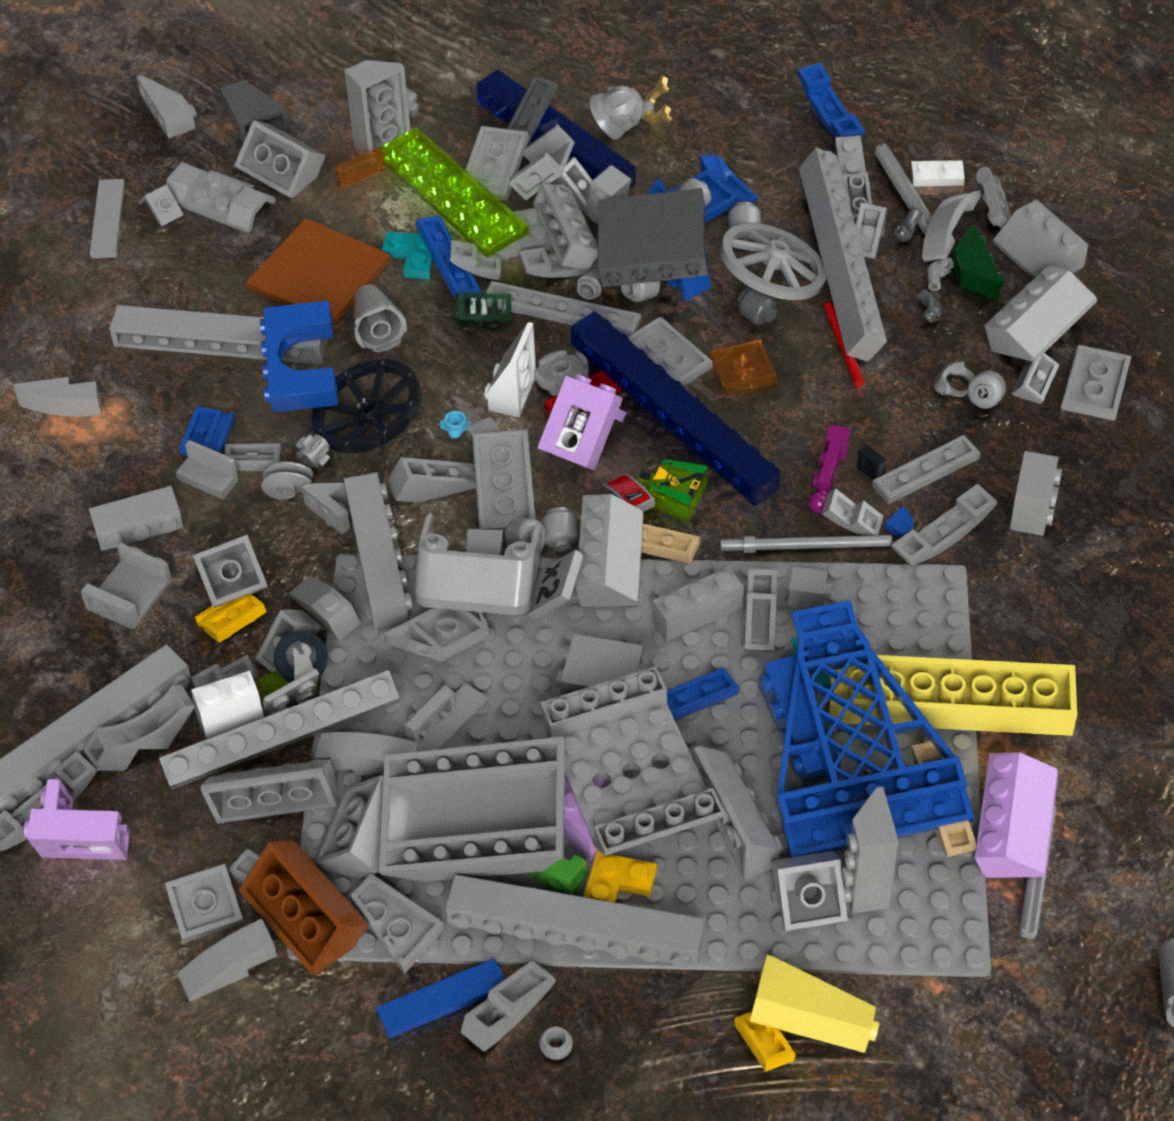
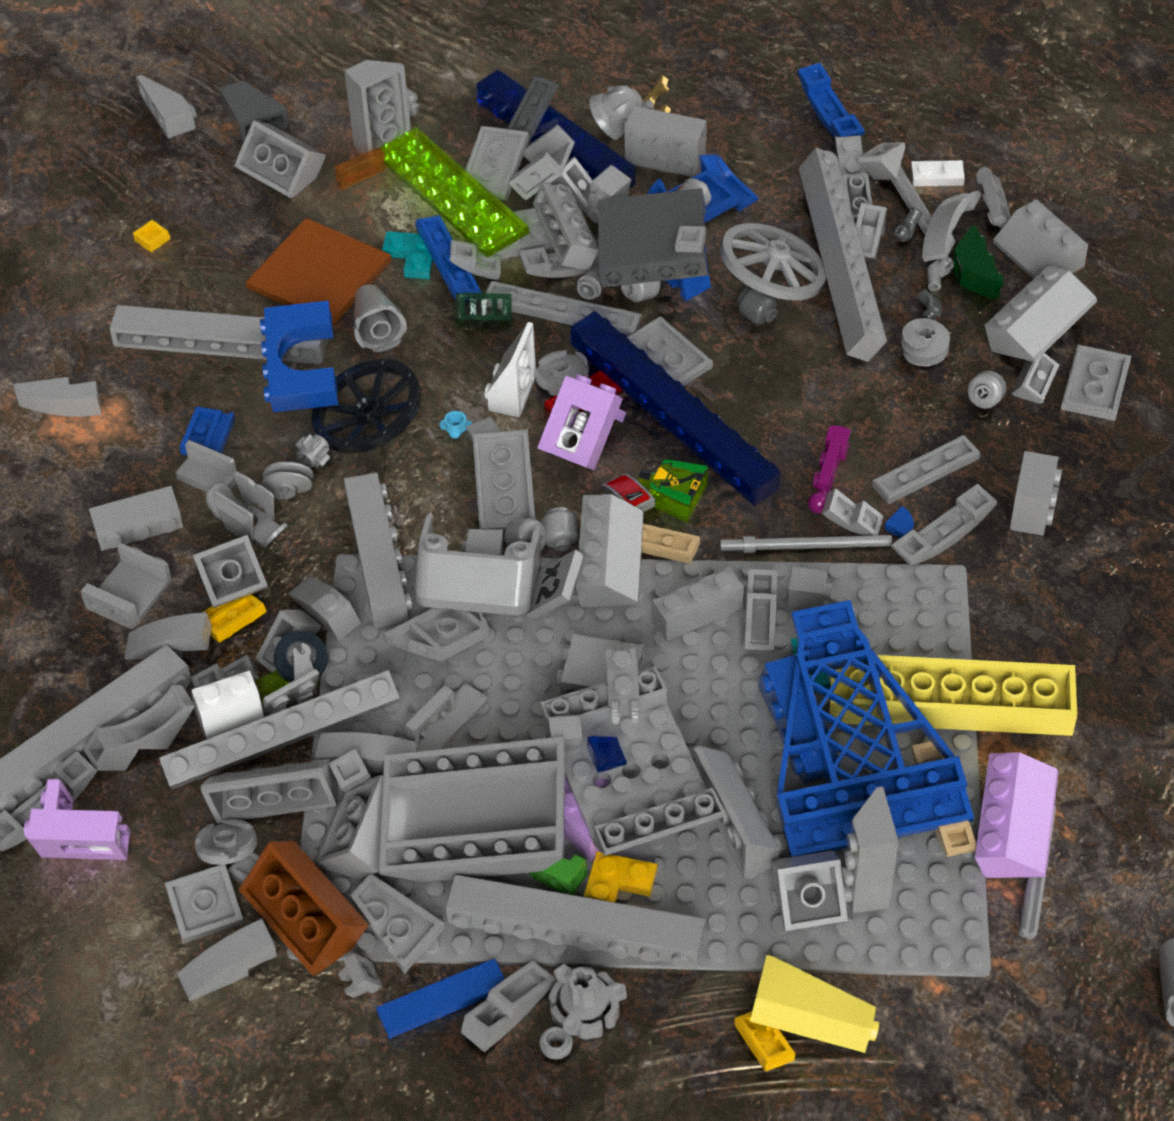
(107, 218): light grey tile -> none
(151, 236): none -> yellow tile
(162, 205): light grey bracket -> none
(179, 632): none -> light grey slope
(217, 196): light grey piece -> none
(225, 842): none -> light grey tile
(238, 516): none -> light grey piece
(251, 460): light grey tile -> none
(328, 502): light grey slope -> none
(349, 770): none -> light grey tile
(362, 974): none -> light grey tile
(430, 479): light grey slope -> none
(566, 726): none -> light grey slope
(585, 998): none -> light grey piece
(605, 752): none -> clear blue slope
(622, 682): none -> light grey hinge
(665, 141): none -> light grey brick
(690, 239): none -> light grey tile
(701, 693): blue tile -> none
(743, 367): clear orange tile -> none
(744, 213): light grey head -> none
(851, 362): red bar -> none
(871, 462): black tile -> none
(883, 160): none -> light grey slope
(925, 342): none -> light grey piece
(941, 384): light grey piece -> none

